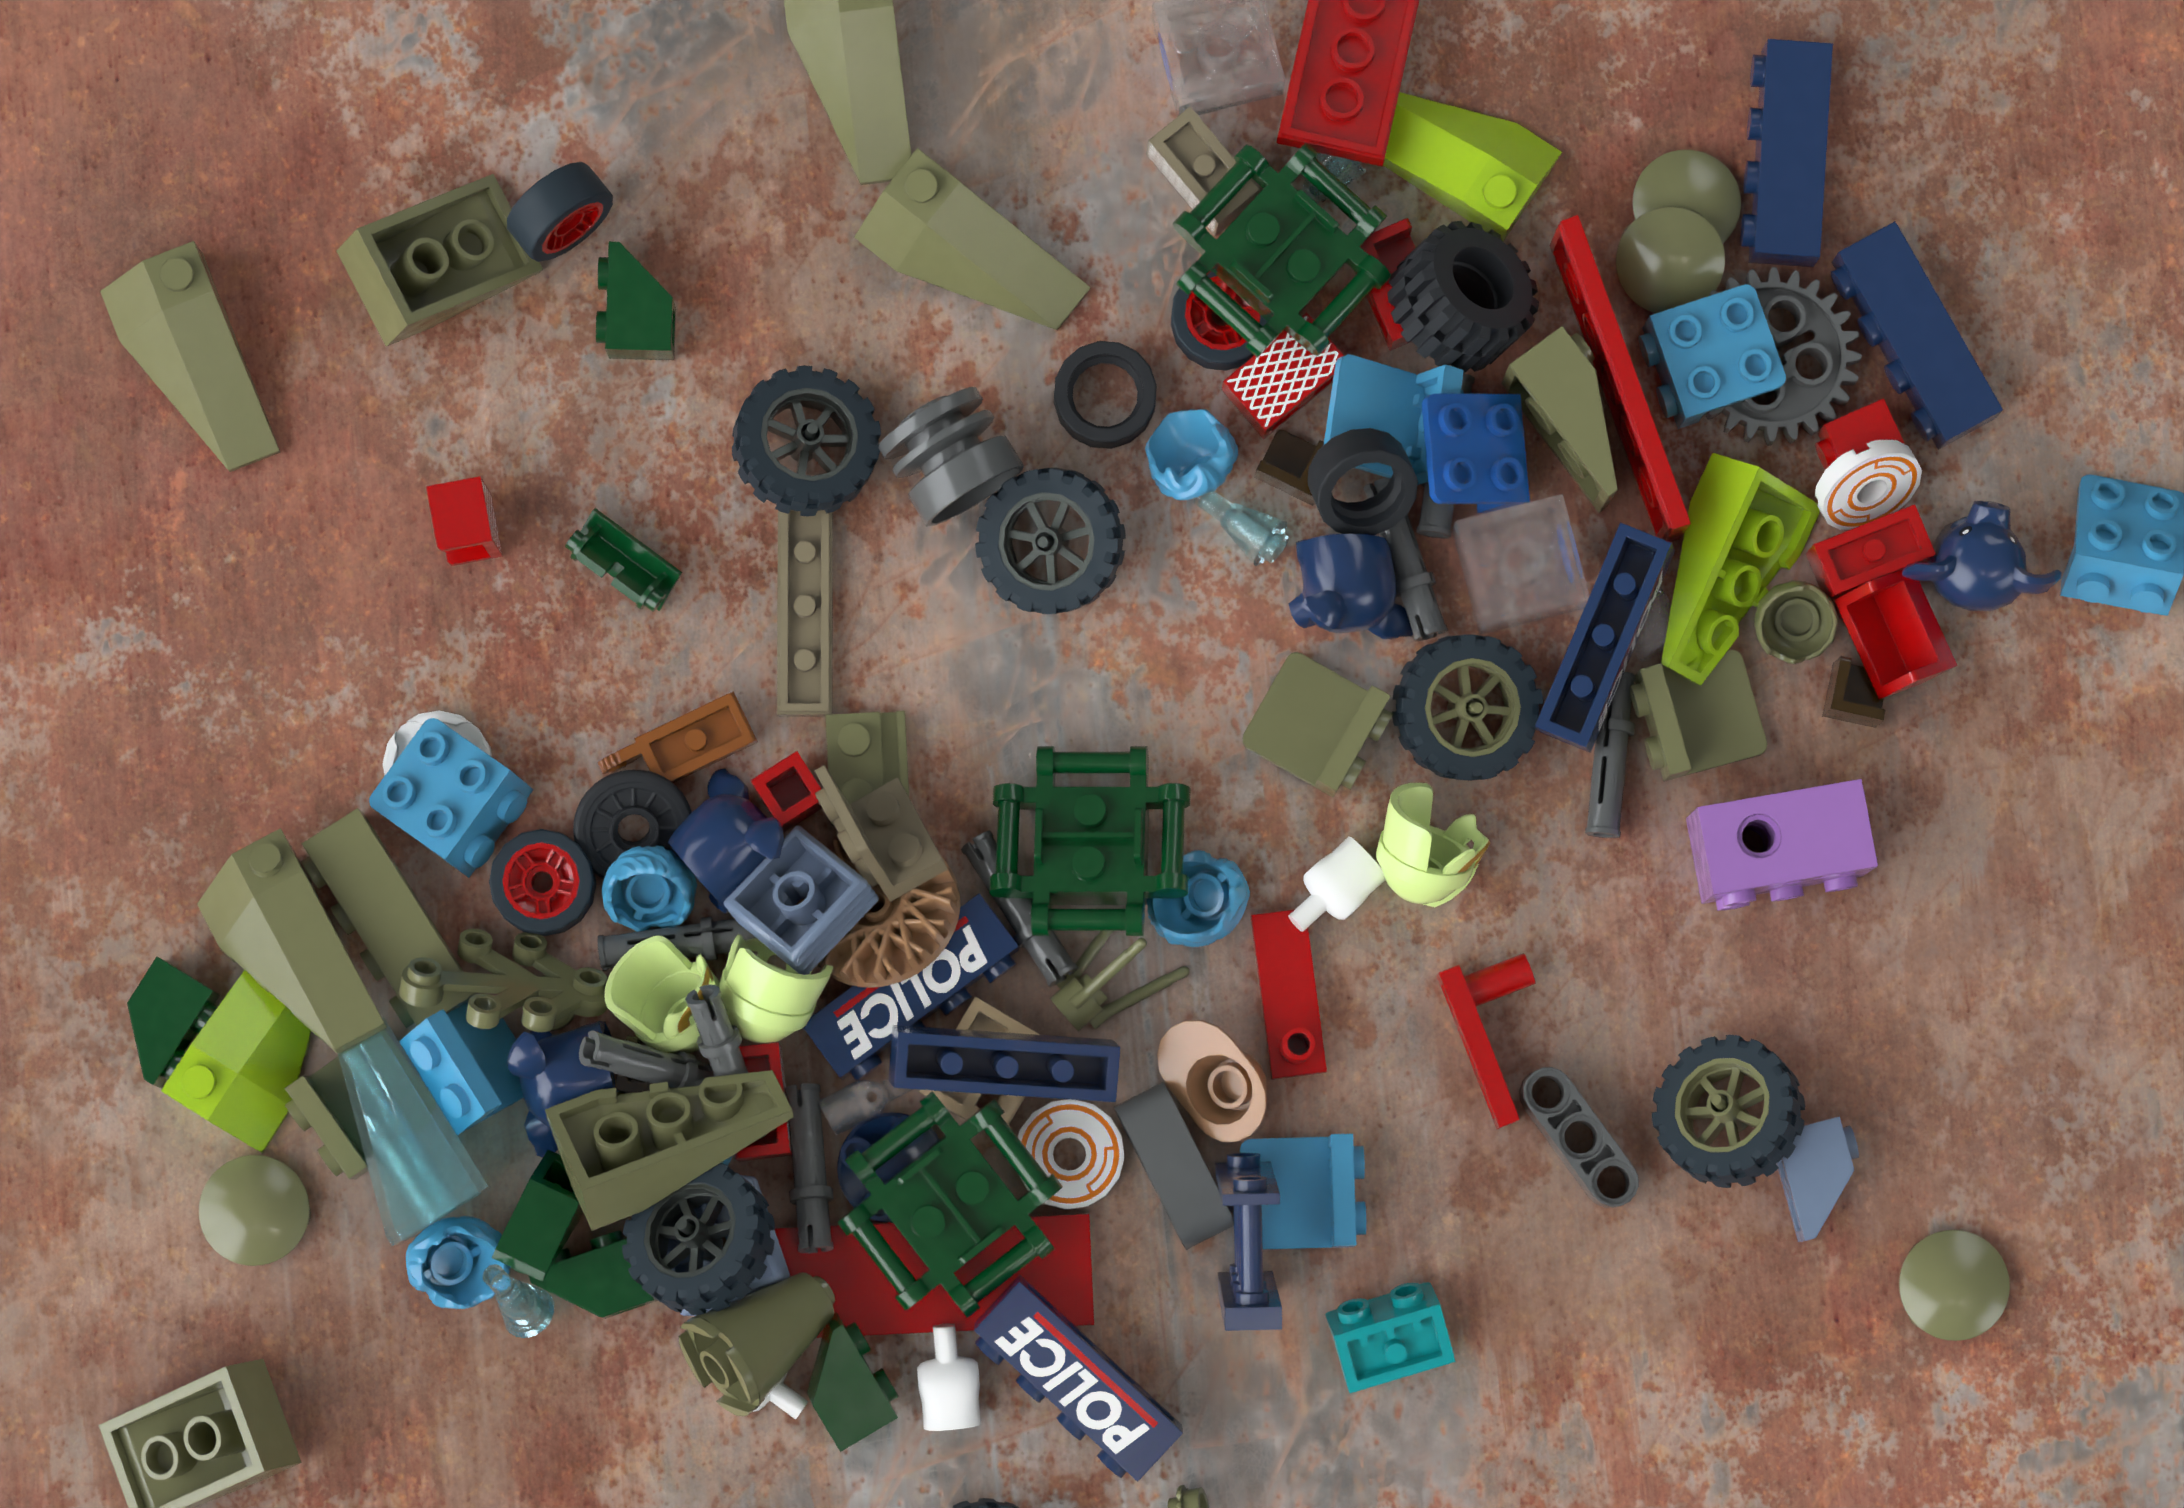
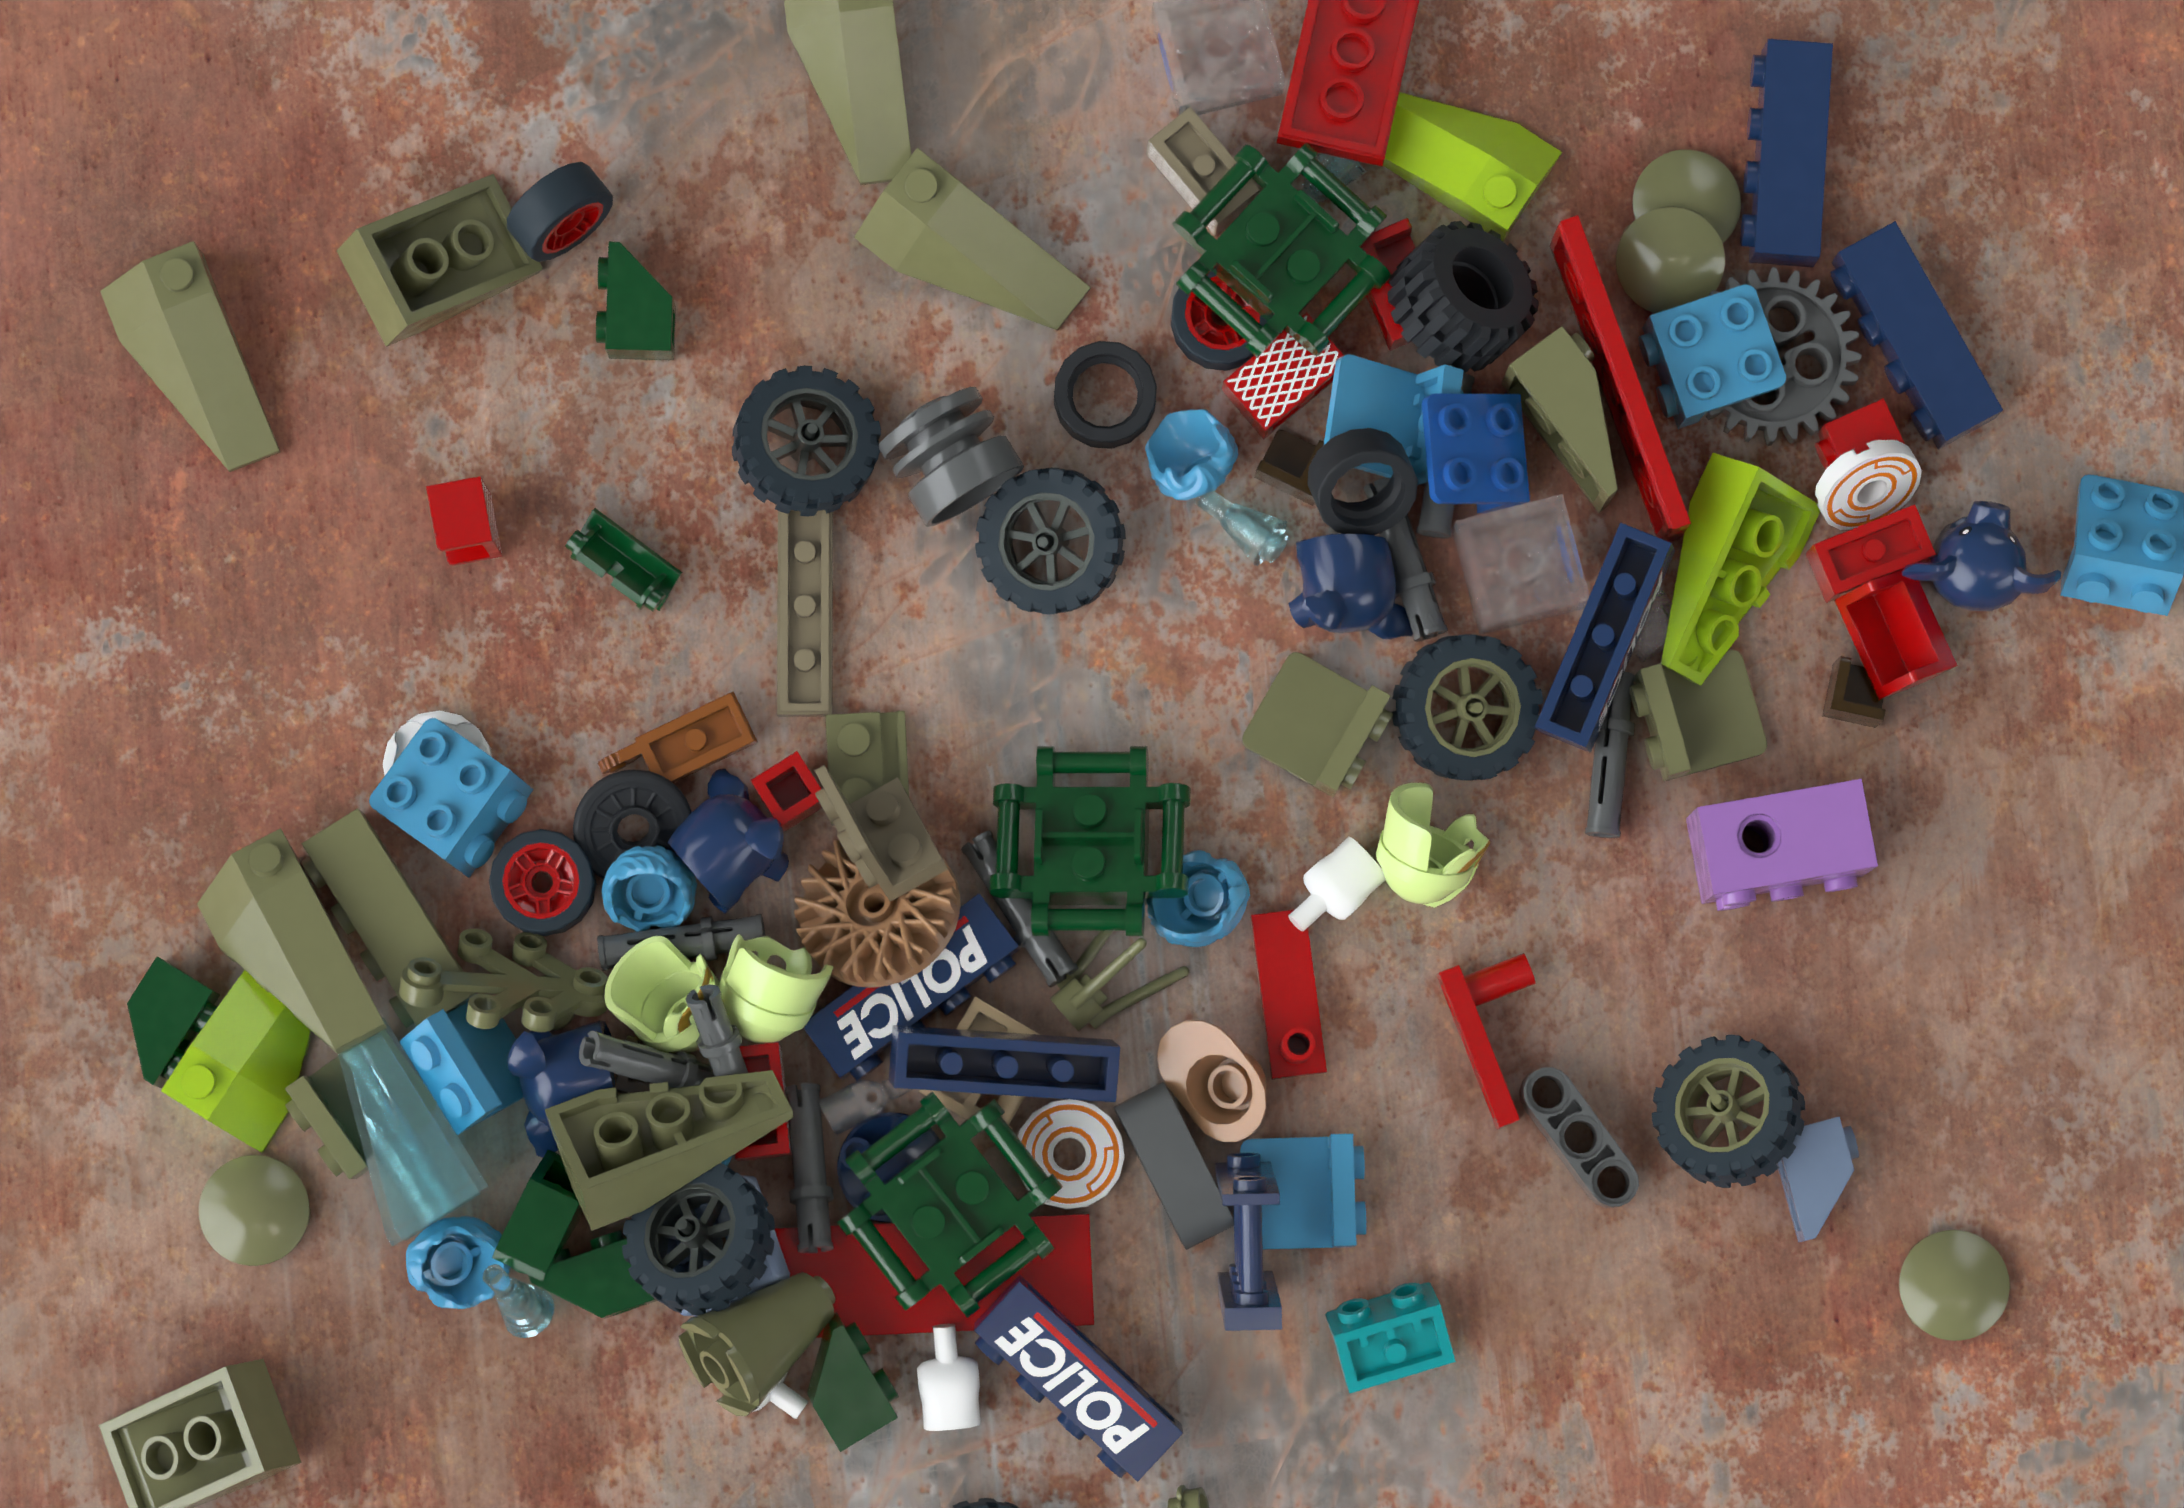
(831, 906): sand blue brick -> none
(1795, 621): olive hair -> none

